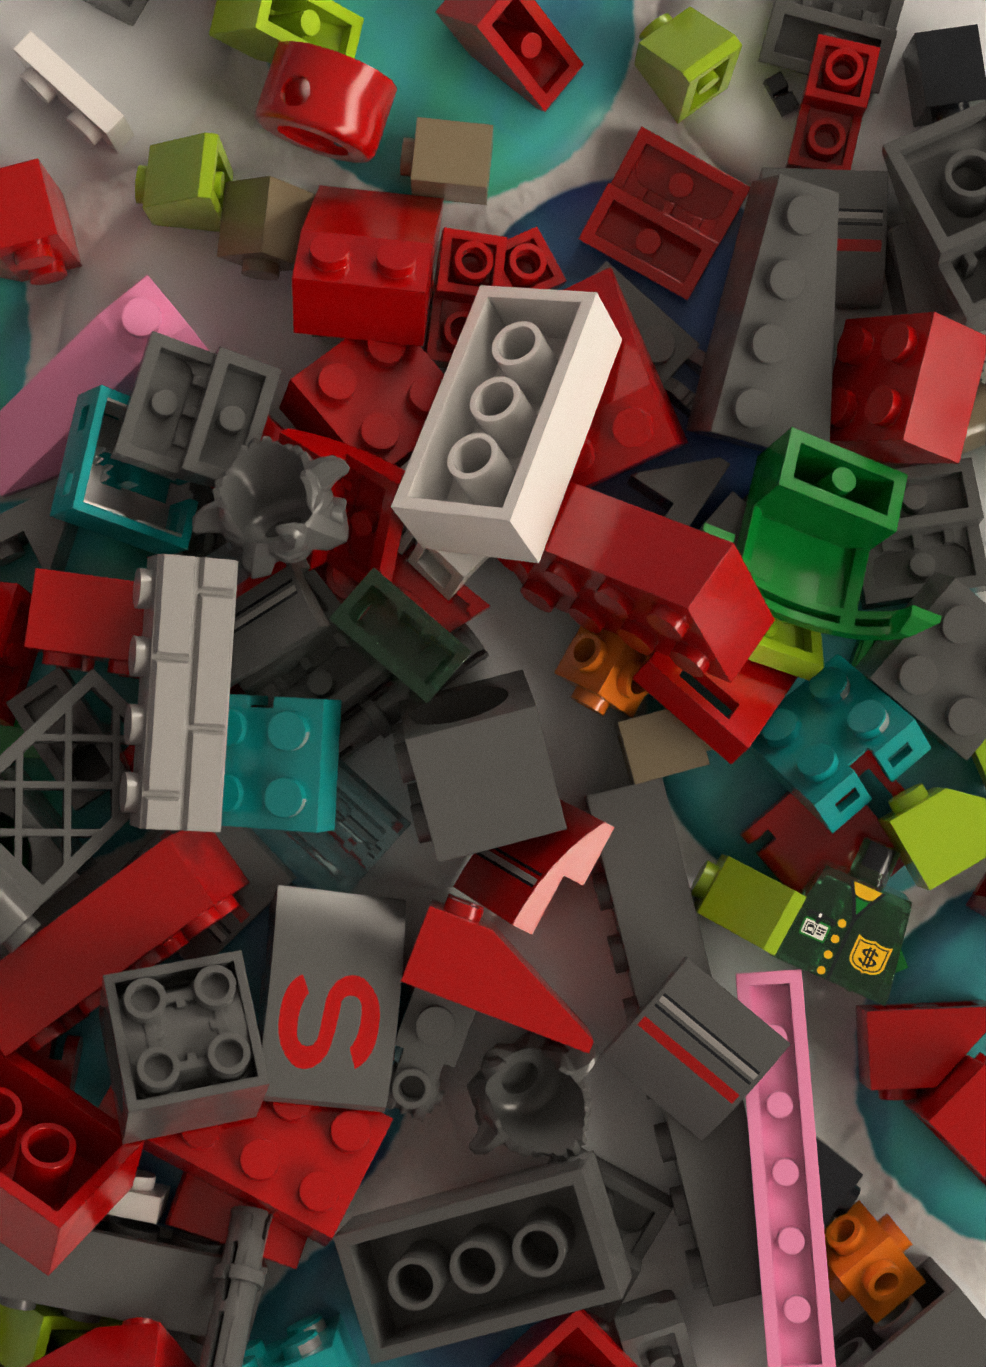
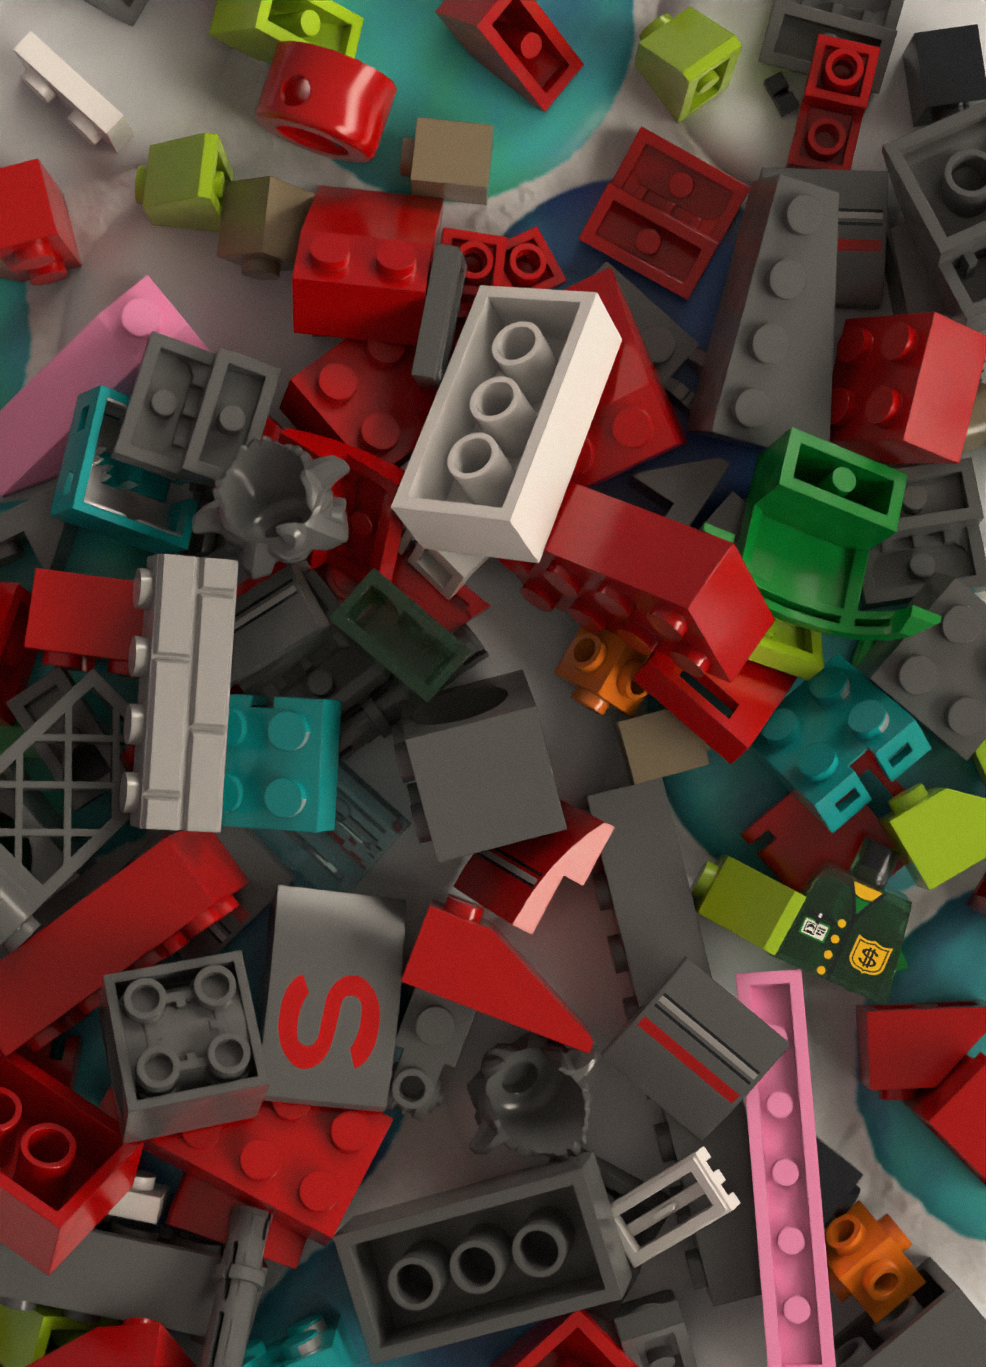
(439, 316): none -> dark grey tile
(707, 1183): none -> white tile

